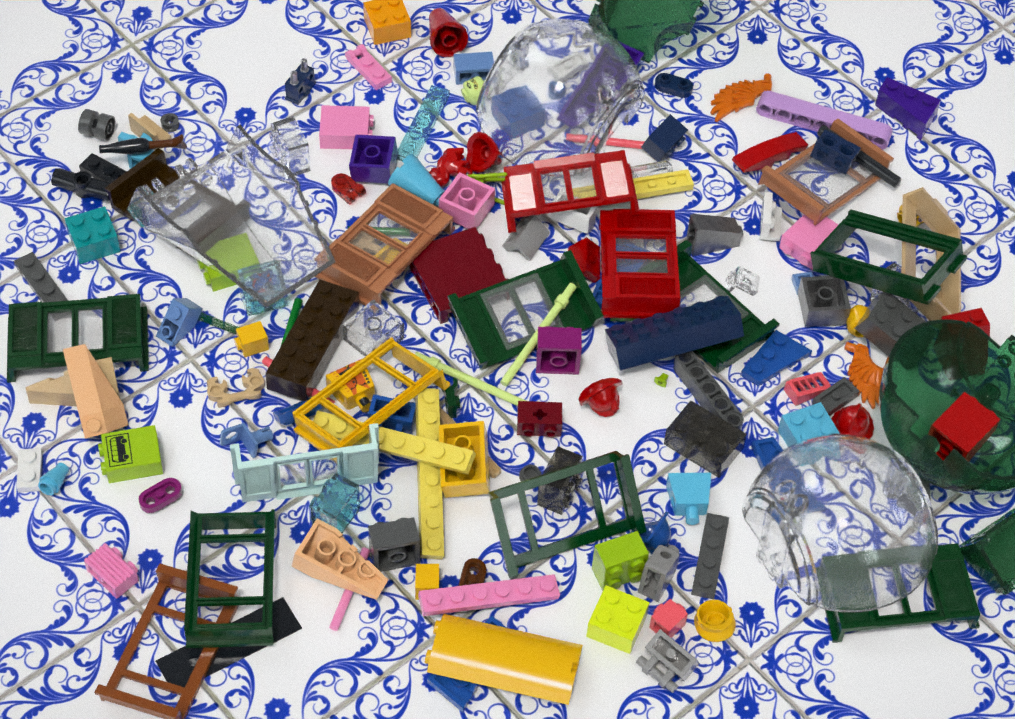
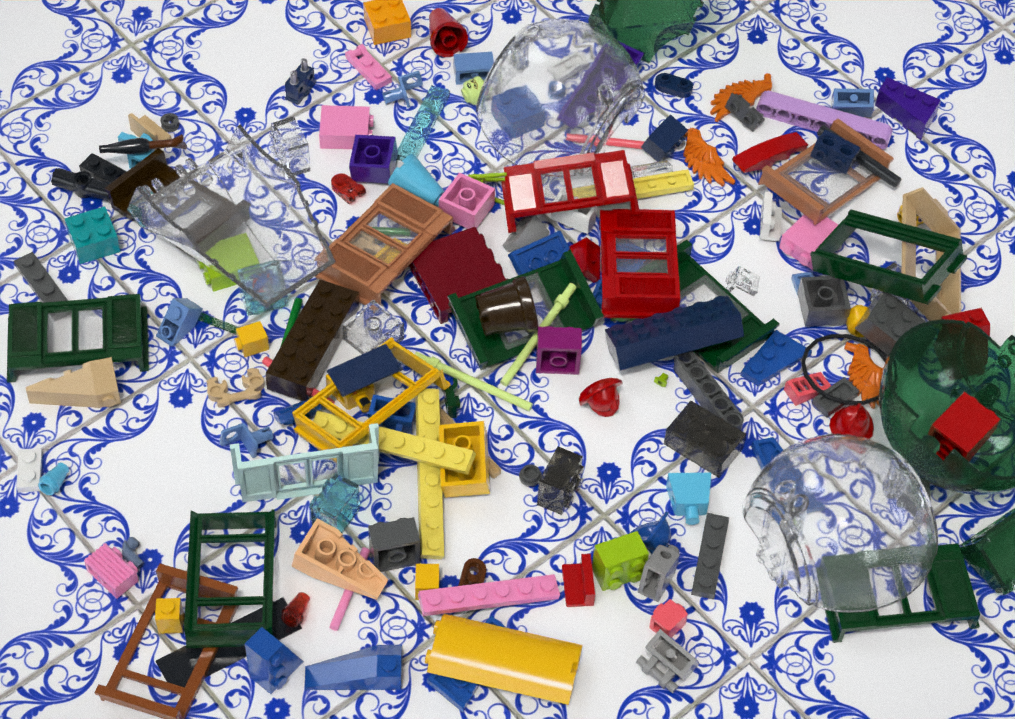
(95, 398): light nougat wedge -> none
(96, 124): dark grey wheel -> none
(129, 552): none -> sand blue arm
(130, 454): lime brick -> none
(159, 495): magenta plate -> none
(169, 615): none -> yellow brick
(270, 661): none -> blue wedge
(295, 610): none -> clear red cone
(364, 370): none -> dark blue piece
(365, 669): none -> wedge
(400, 93): none -> medium blue bracket
(450, 165): red animal -> none
(482, 152): red helmet -> none
(507, 308): none -> dark brown piece
(539, 253): none -> blue wing
(539, 418): dark red brick -> none
(579, 583): none -> red panel
(617, 619): neon yellow brick -> none
(629, 495): dark green piece -> none
(704, 159): none -> orange animal
(712, 233): flat silver slope -> none
(714, 621): yellow piece -> none
(740, 109): none -> dark grey hinge
(806, 424): medium azure brick -> none
(821, 391): none -> black piece
(854, 101): none -> medium blue brick

